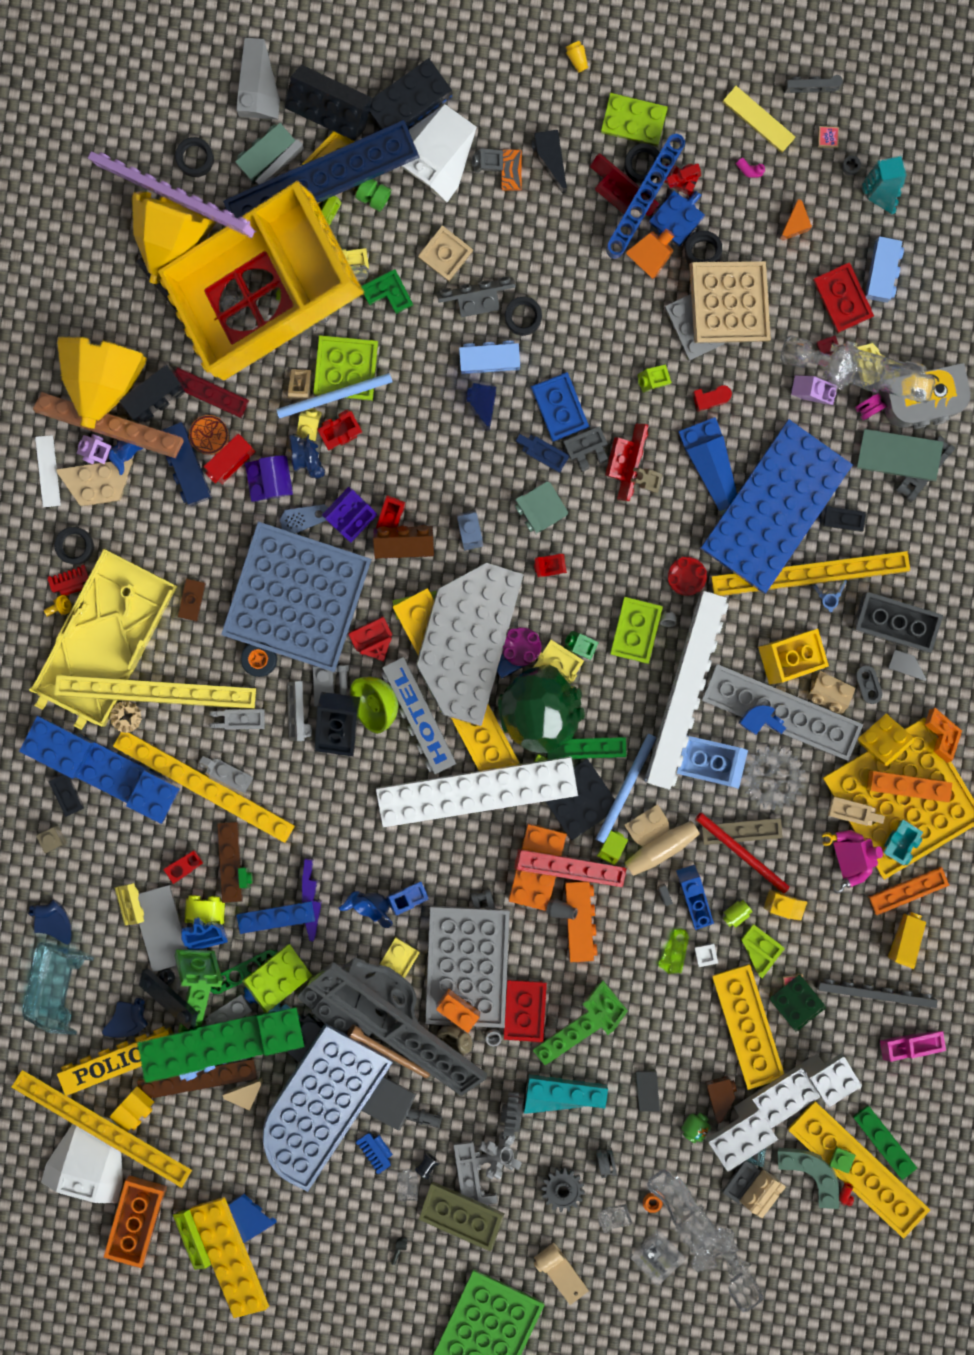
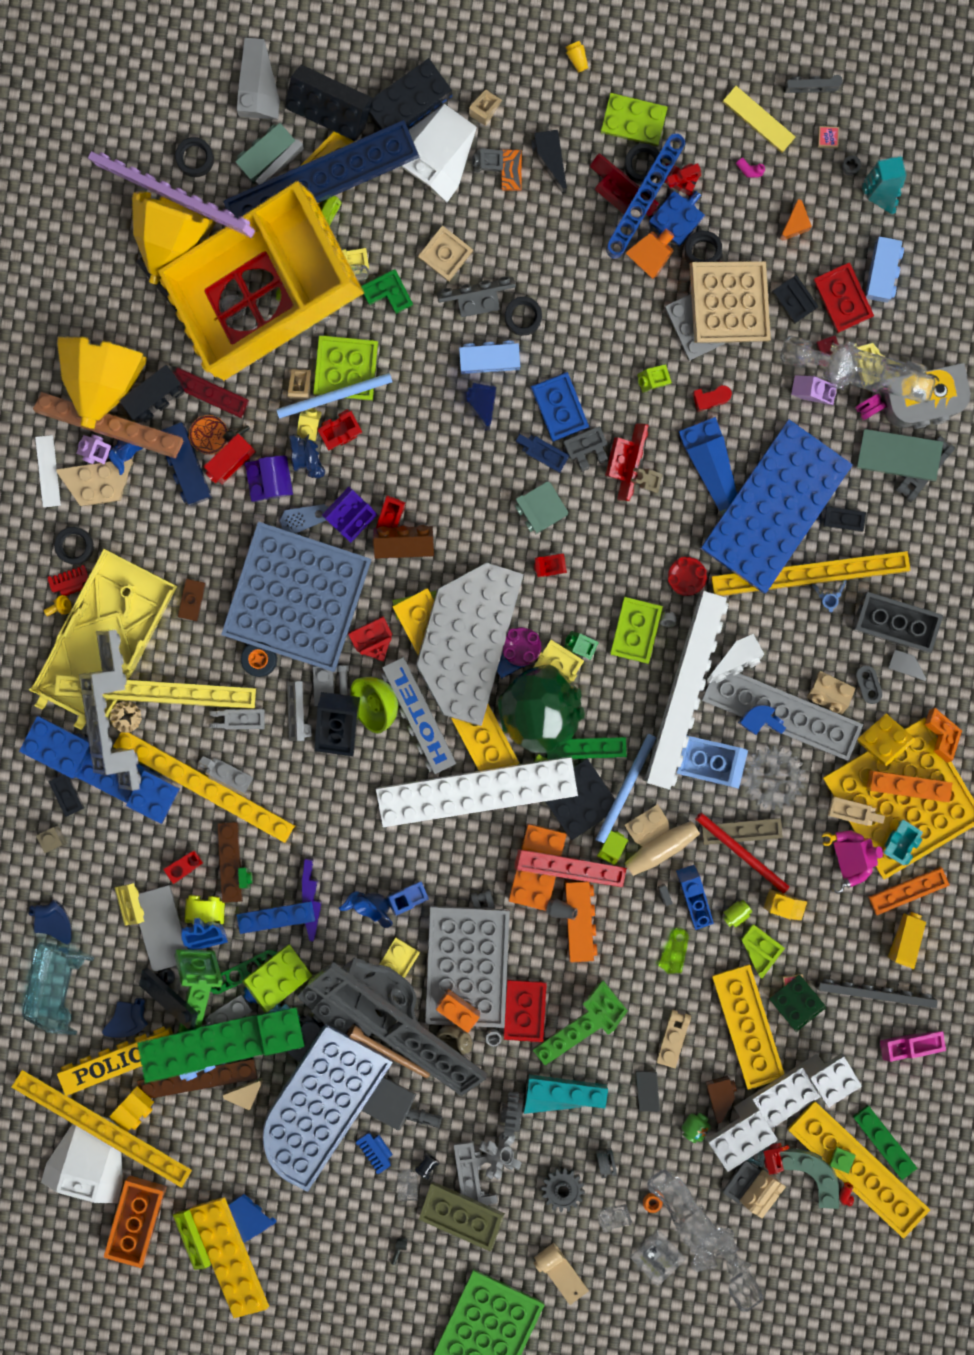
(93, 685): none -> light grey bracket
(229, 435): none -> pearl dark grey hand
(374, 194): bright green wheel -> none
(470, 530): sand blue torso -> none
(484, 107): none -> tan slope
(673, 1039): none -> tan plate
(706, 955): white plate -> none
(742, 654): none -> white slope
(773, 1159): none -> red bracket
(793, 656): yellow slope -> none
(795, 299): none -> black plate

